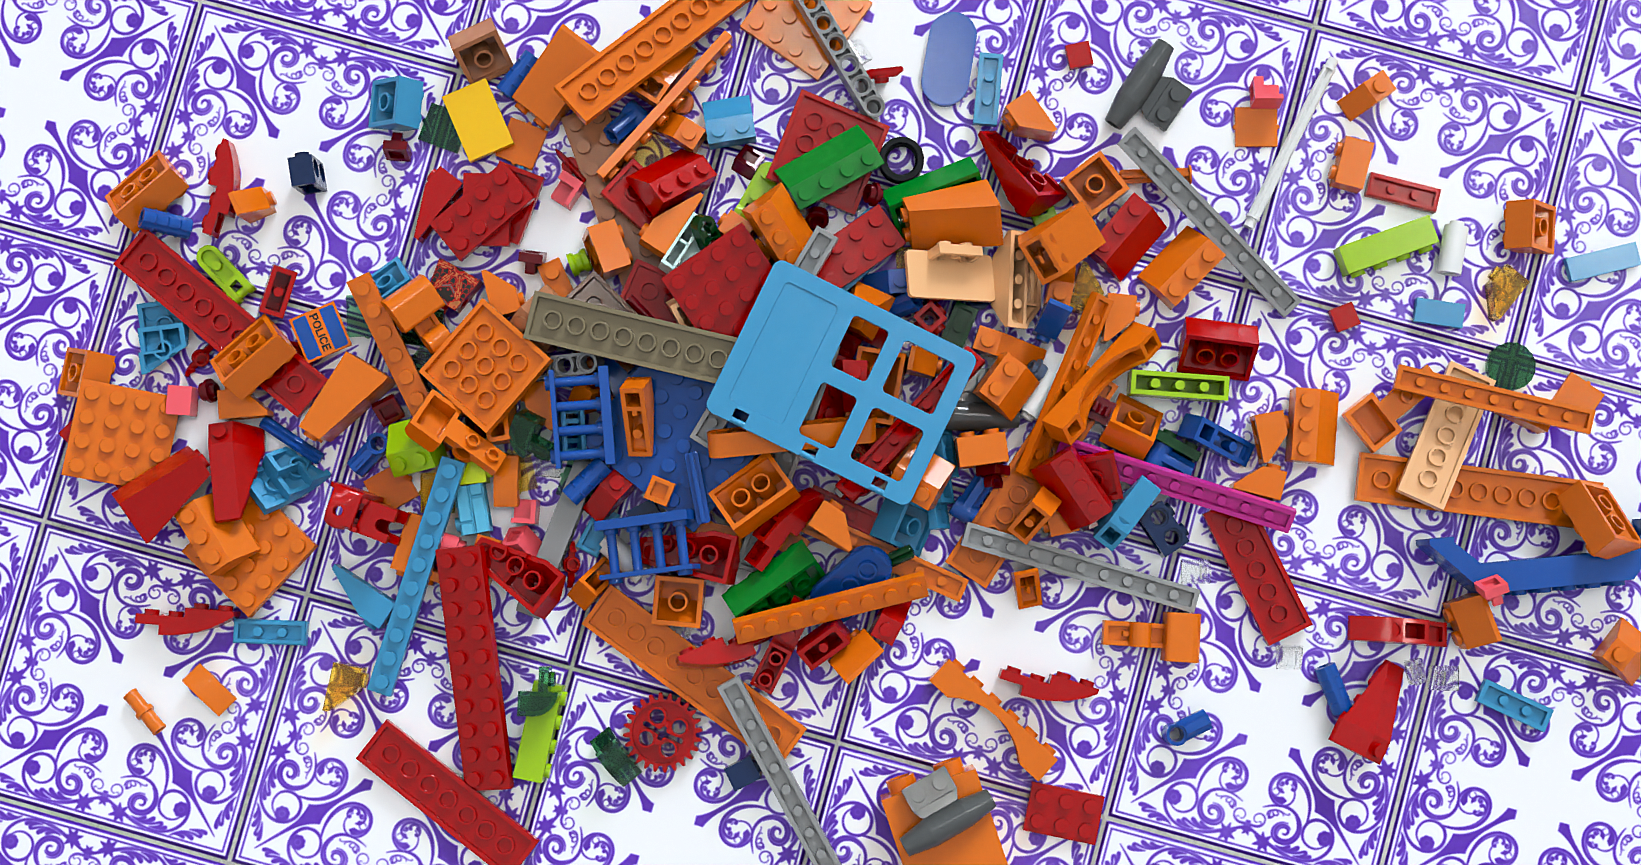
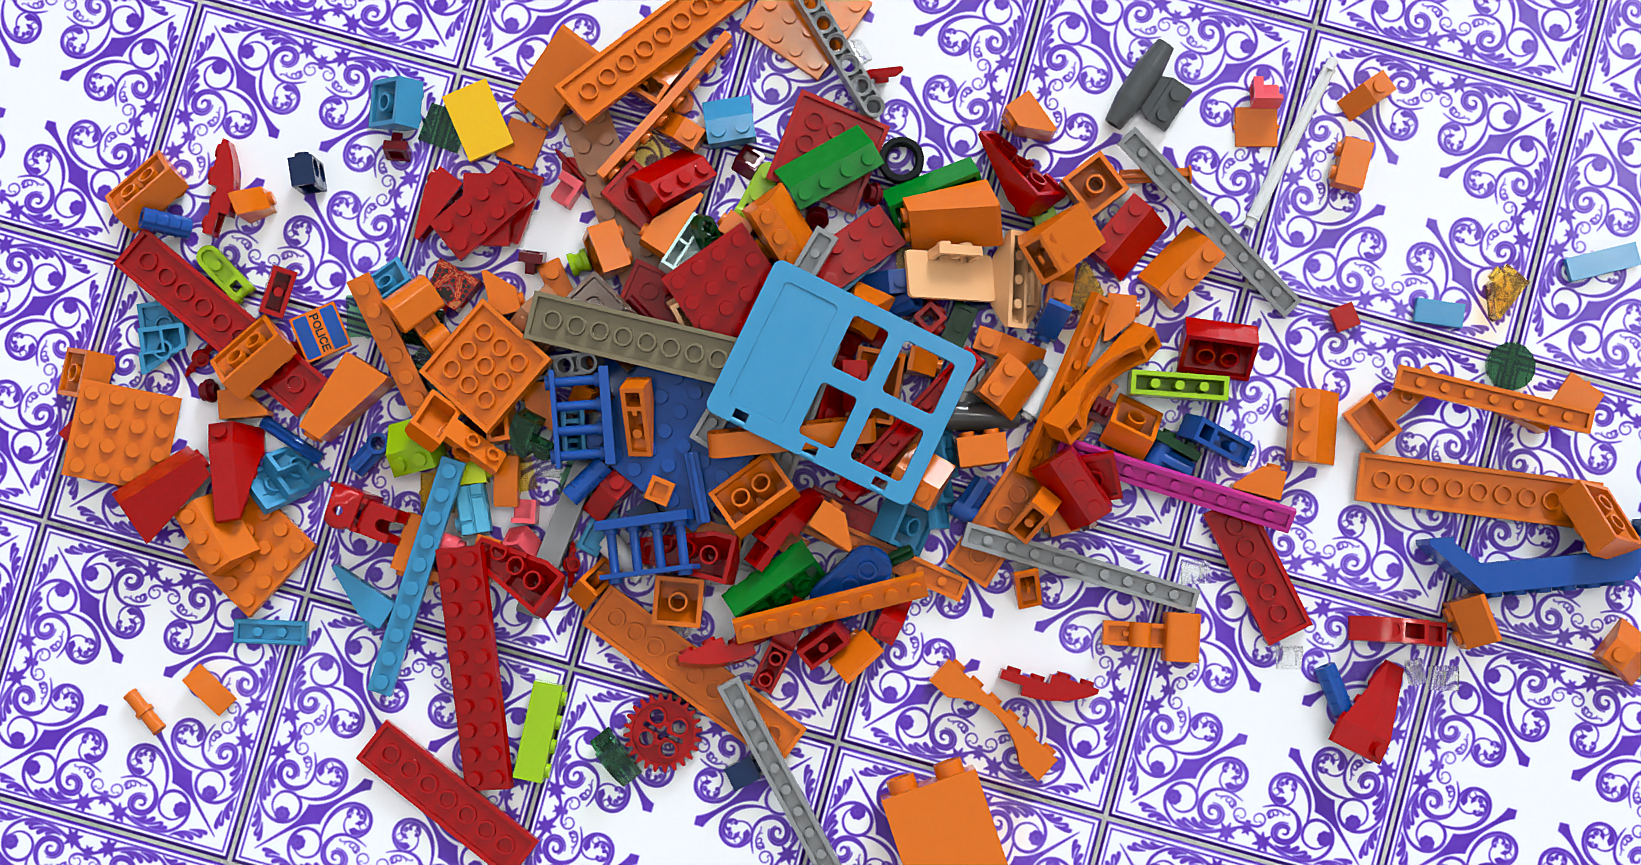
(182, 400): coral panel -> none
(195, 620): red slope -> none
(344, 683): clear yellow slope -> none
(388, 410): dark red tile -> none
(394, 490): orange piece -> none
(481, 51): nougat slope -> none
(516, 74): blue axle -> none
(539, 701): clear green brick -> none
(625, 122): blue piece -> none
(942, 812): dark grey plate -> none
(949, 59): tile -> none
(988, 89): dark azure plate -> none
(993, 474): dark red tile -> none
(1063, 813): red plate -> none
(1078, 55): red tile -> none
(1126, 513): dark azure slope -> none
(1157, 533): dark blue brick -> none
(1188, 727): blue piece -> none
(1268, 433): orange slope -> none
(1385, 246): lime brick -> none
(1402, 192): tile -> none
(1441, 446): light nougat plate -> none
(1452, 248): white brick -> none
(1492, 589): coral tile -> none
(1514, 705): dark azure plate -> none
(1529, 227): orange slope -> none

